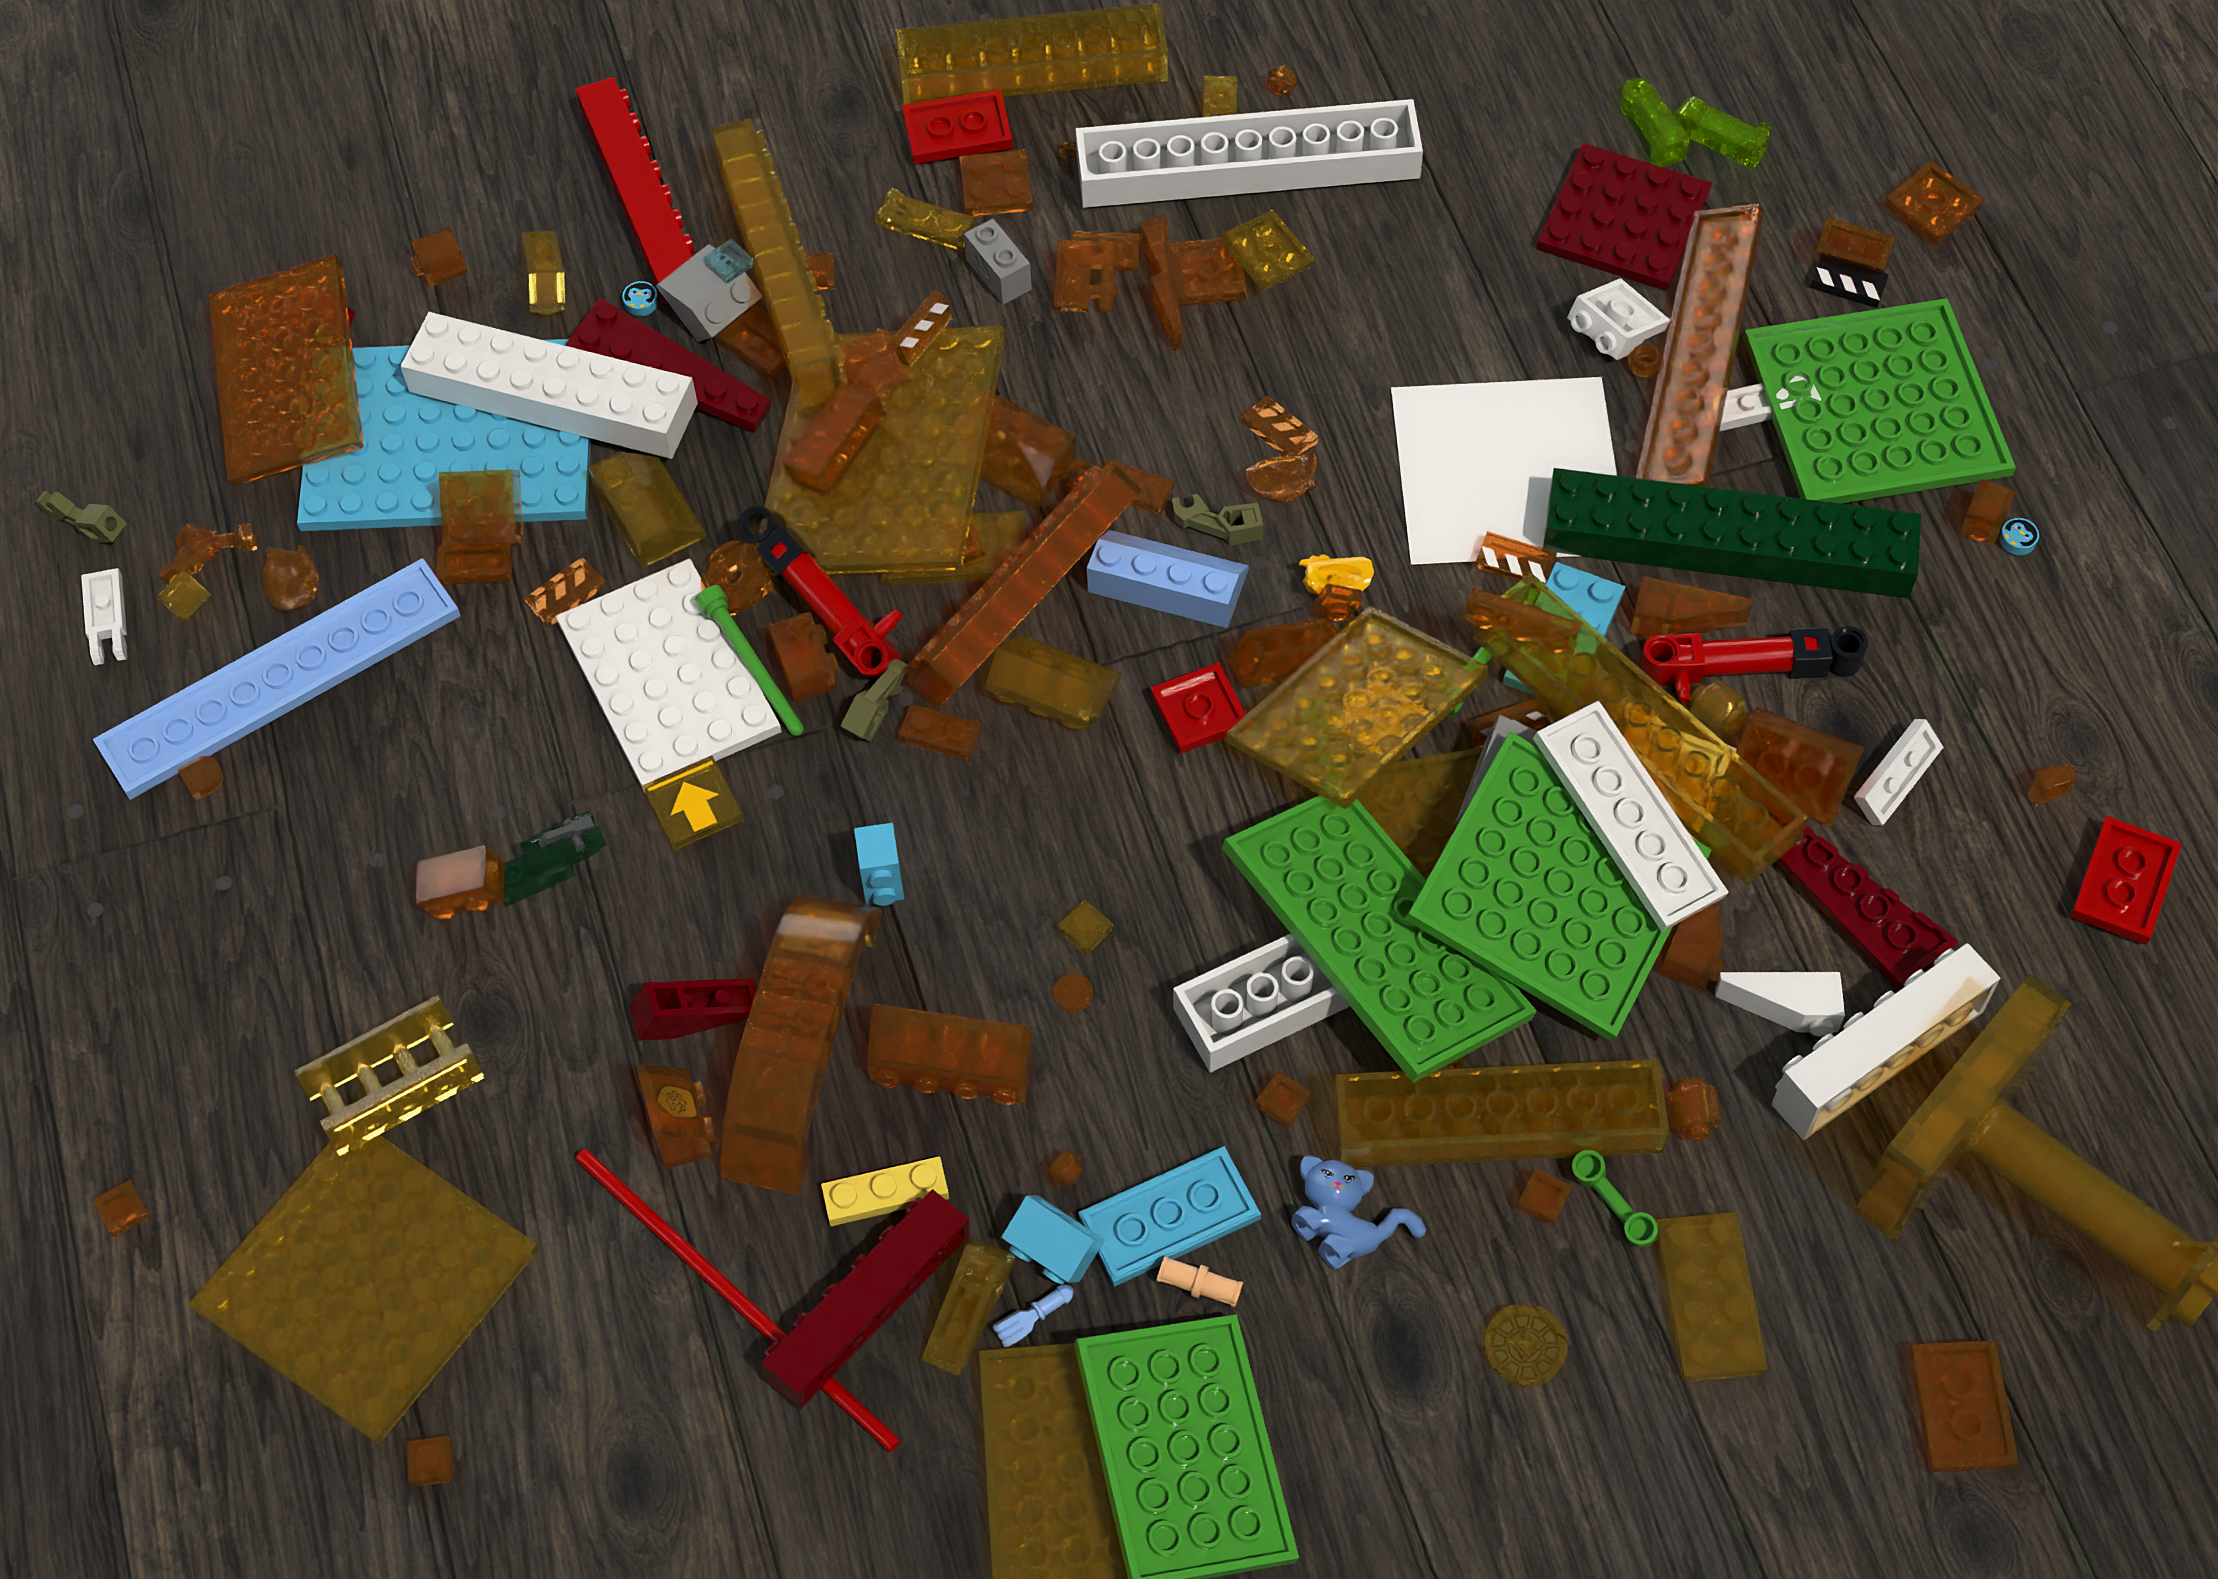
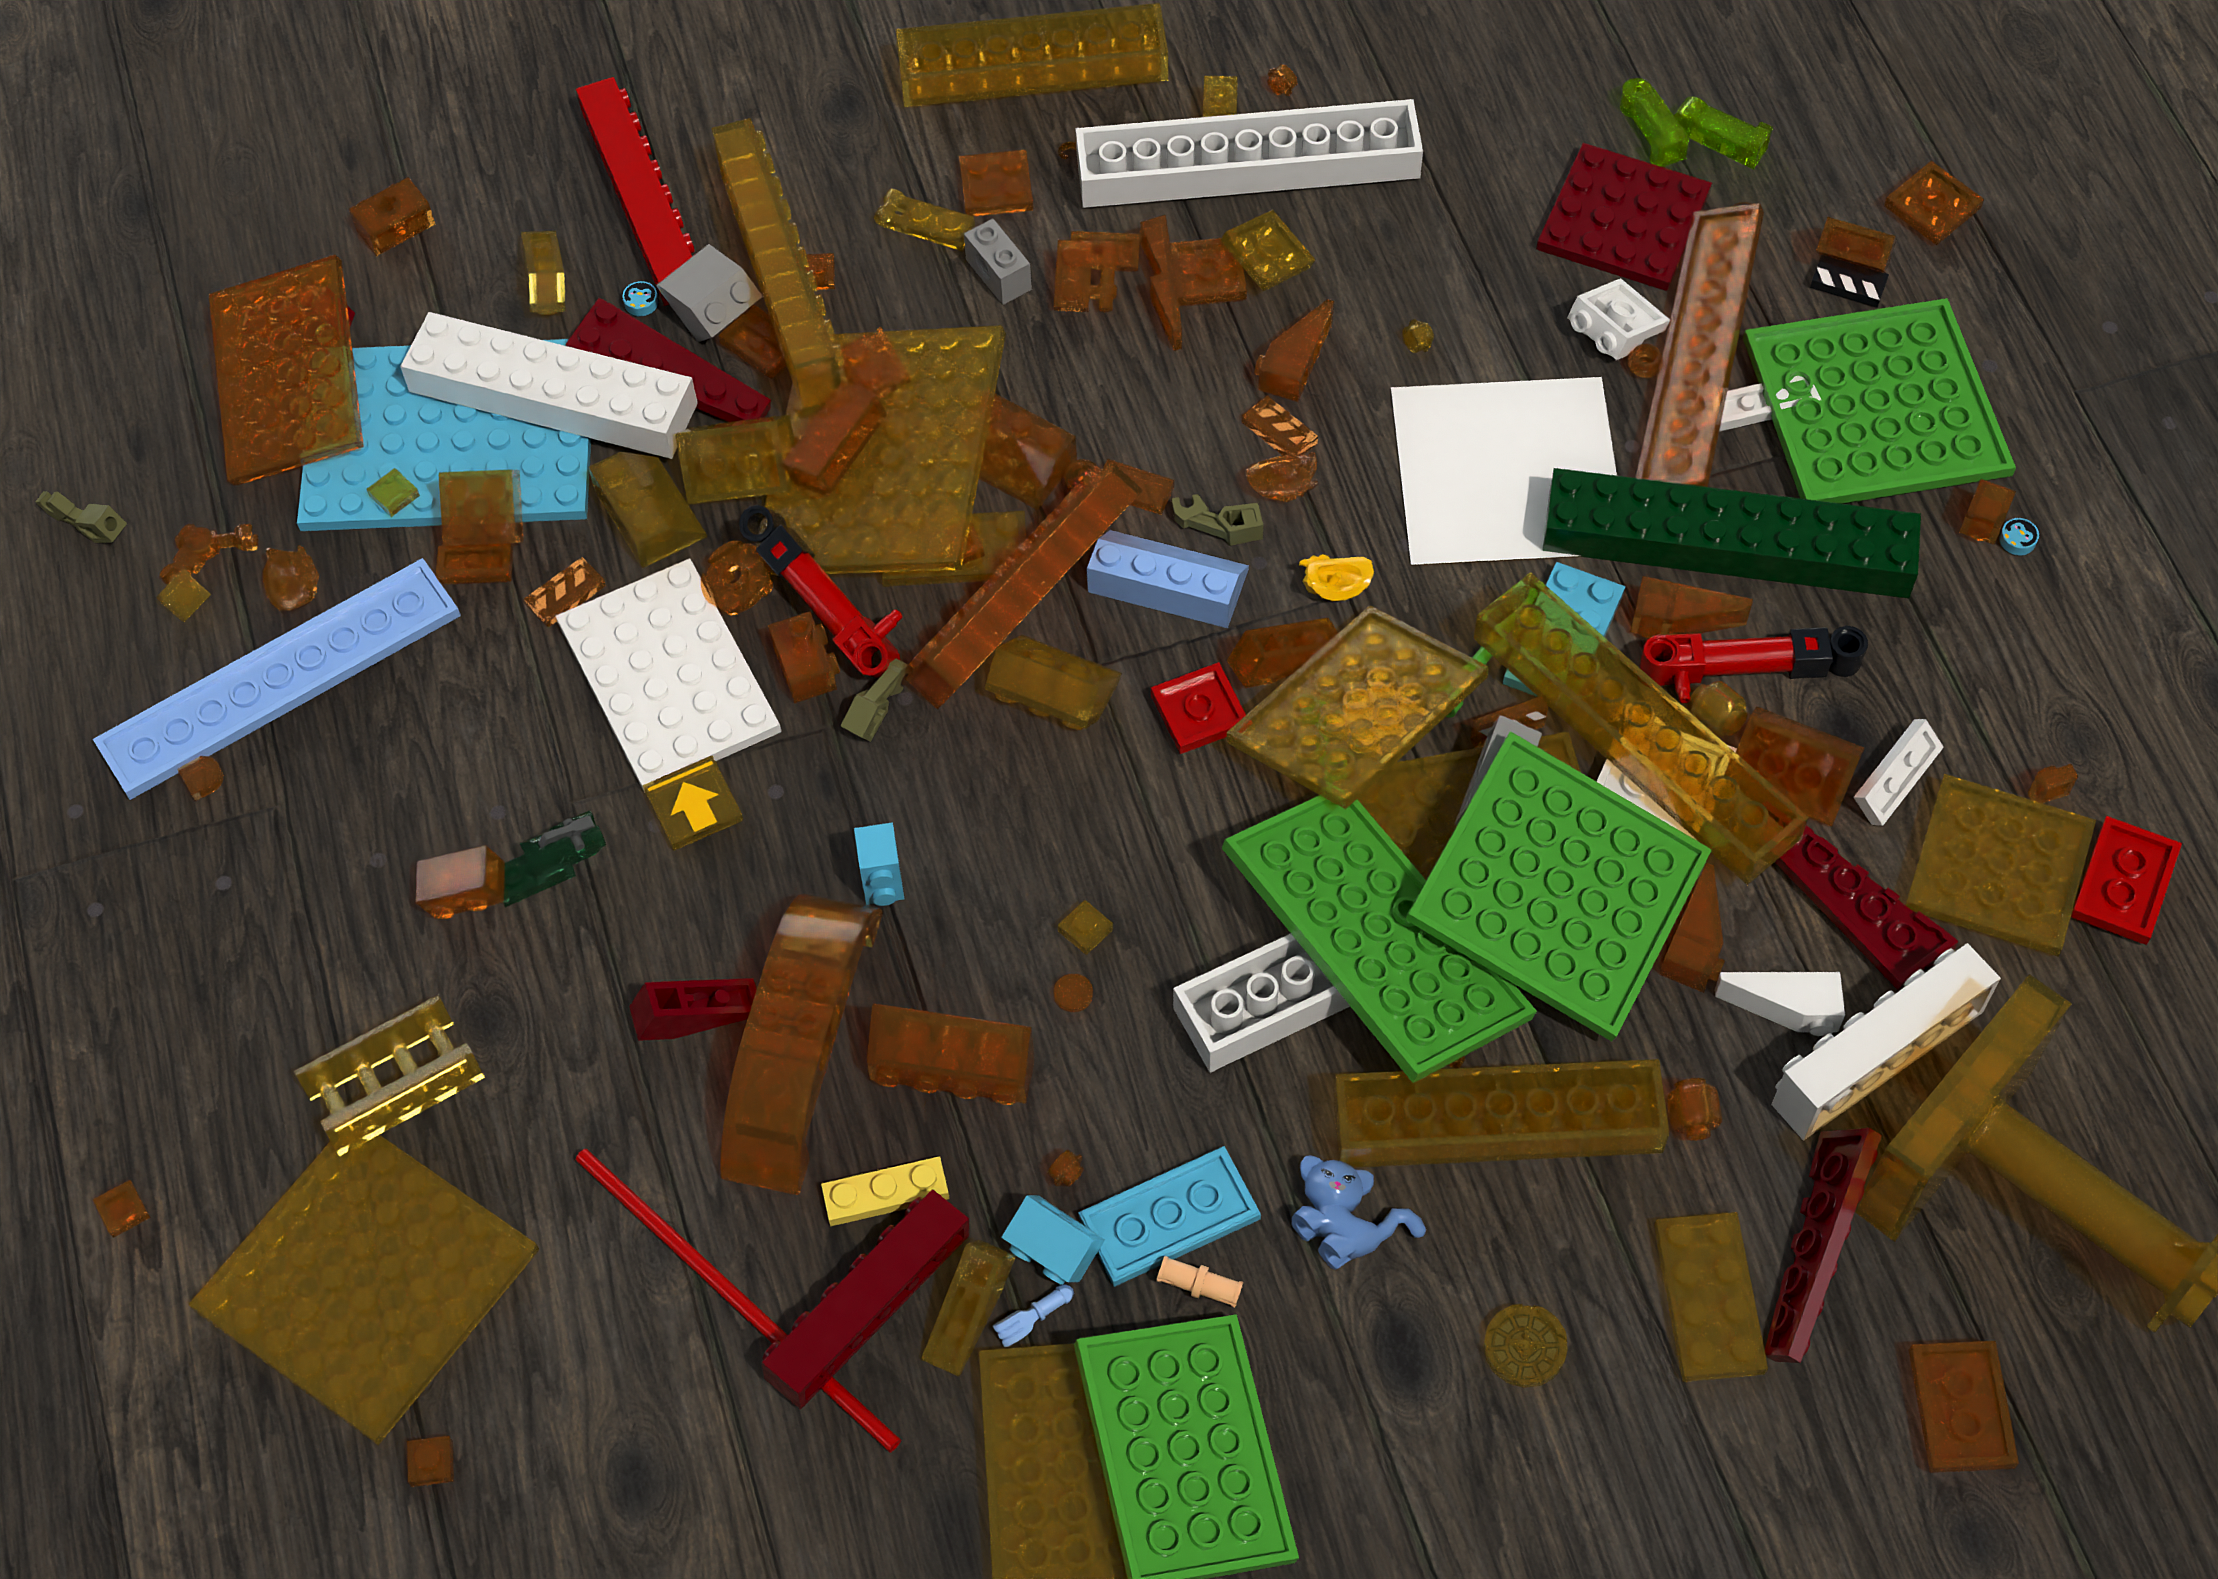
(104, 613): white hinge -> none
(392, 216): none -> clear orange brick
(393, 492): none -> clear yellow tile
(438, 257): clear orange brick -> none
(676, 1114): clear orange slope -> none
(714, 604): bright green piece -> none
(728, 261): clear light blue tile -> none
(735, 459): none -> clear yellow slope
(922, 328): clear orange tile -> none
(940, 732): clear orange plate -> none
(957, 126): red plate -> none
(1283, 1099): clear orange plate -> none
(1294, 354): none -> clear orange slope
(1337, 602): clear orange plate -> none
(1418, 336): none -> clear yellow plate
(1514, 558): clear orange tile -> none
(1522, 621): clear orange plate -> none
(1544, 1197): clear orange plate -> none
(1590, 1172): bright green bar -> none
(1630, 815): white plate -> none
(1839, 1174): none -> dark red wing
(2001, 864): none -> clear yellow plate

